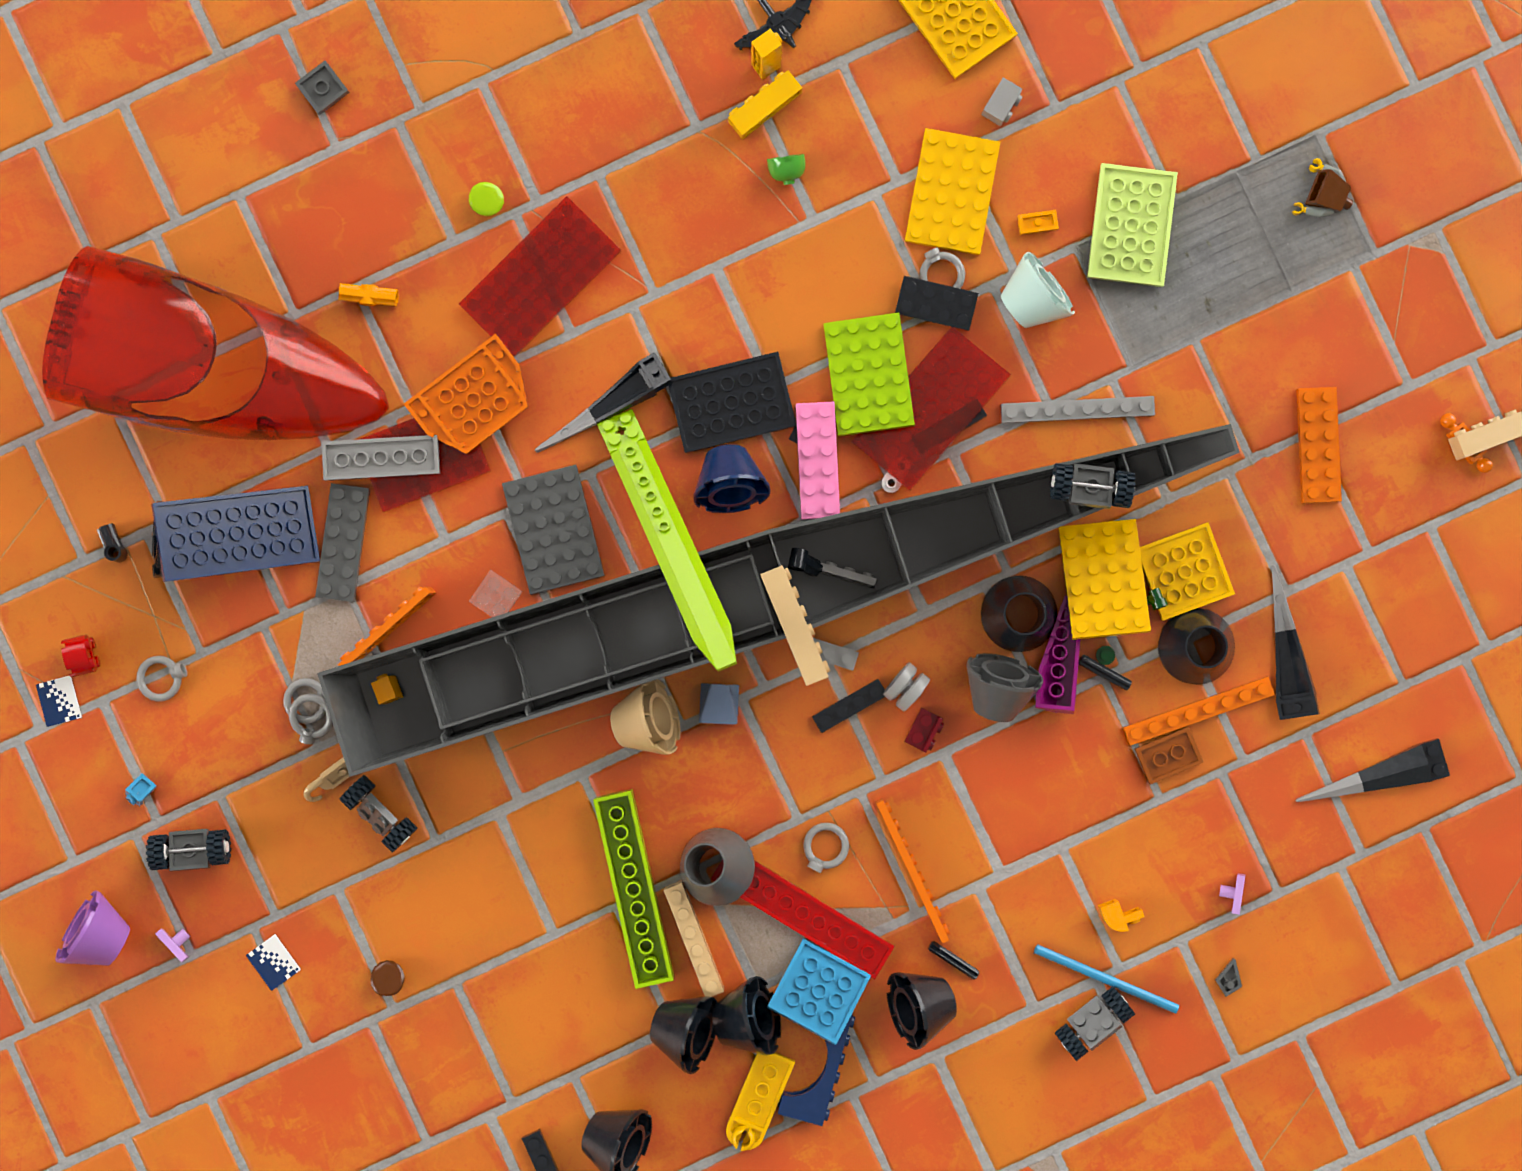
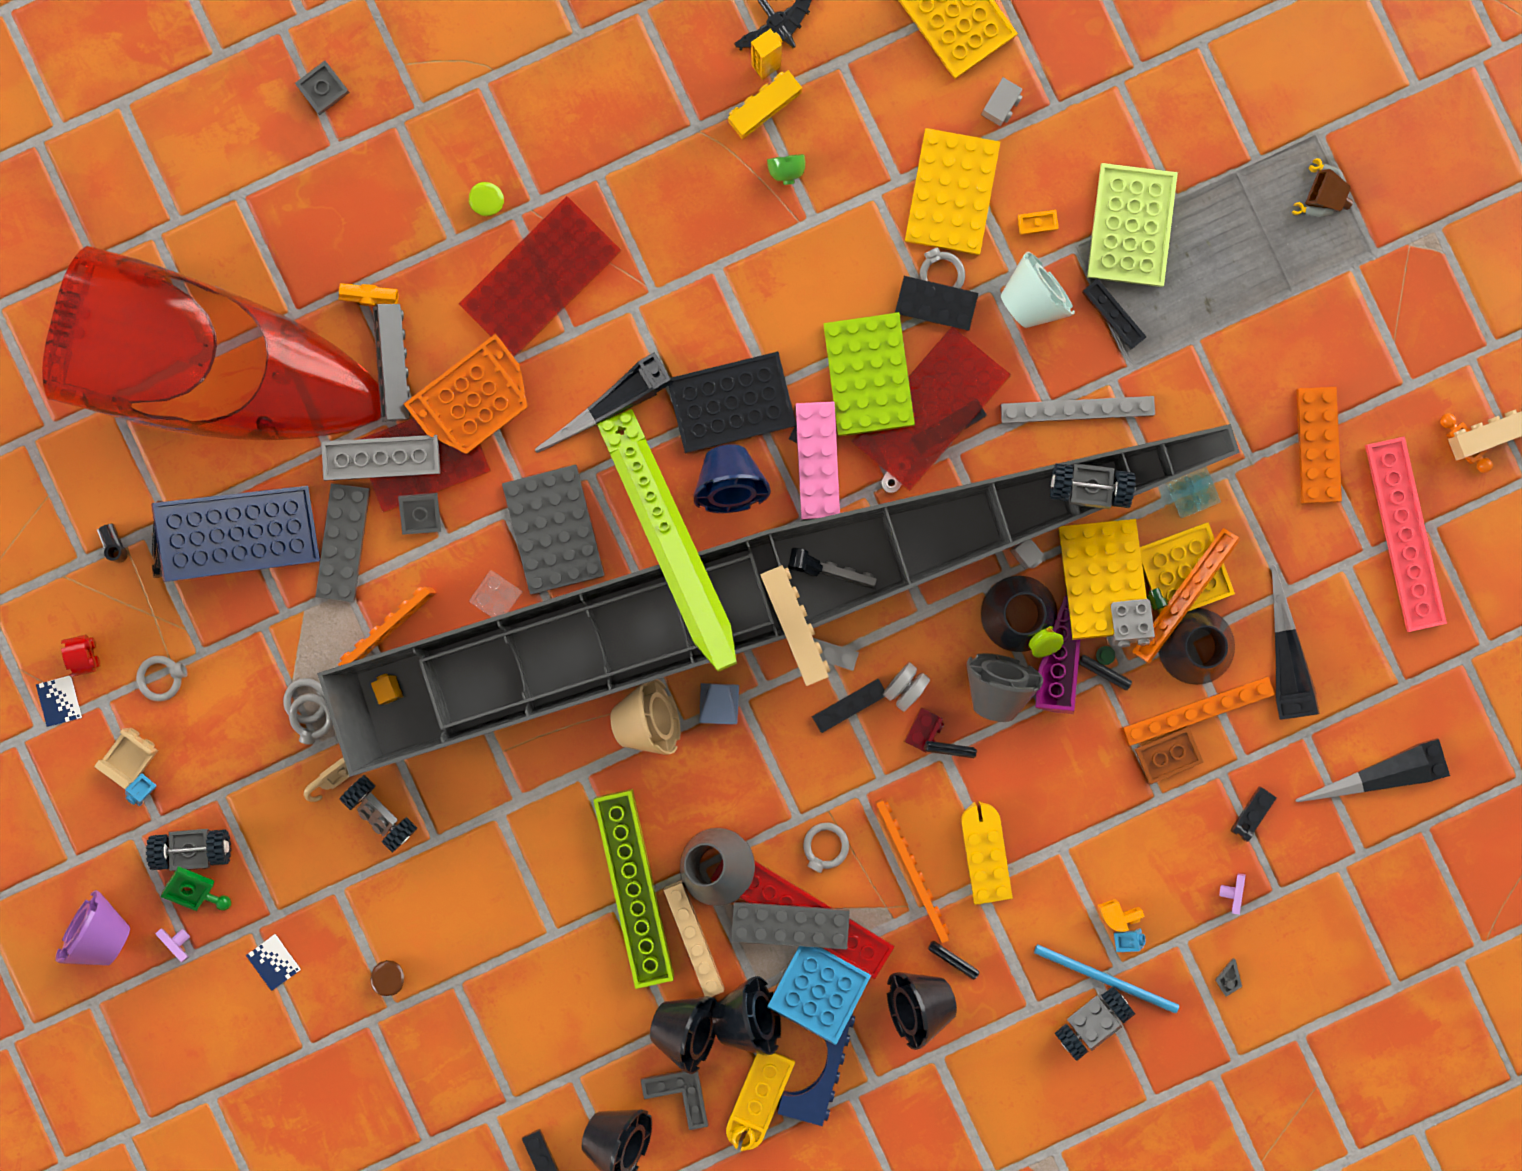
(127, 757): none -> tan panel
(199, 891): none -> green plate
(391, 362): none -> brick
(419, 513): none -> dark grey plate
(675, 1083): none -> dark grey plate
(790, 925): none -> dark grey plate
(950, 749): none -> black axle
(985, 854): none -> yellow plate
(1027, 554): none -> light grey brick
(1045, 642): none -> lime piece
(1114, 314): none -> black plate
(1129, 941): none -> dark azure bracket
(1132, 622): none -> light grey bracket
(1188, 593): none -> orange plate
(1193, 492): none -> clear light blue slope
(1253, 813): none -> black plate
(1405, 534): none -> coral plate

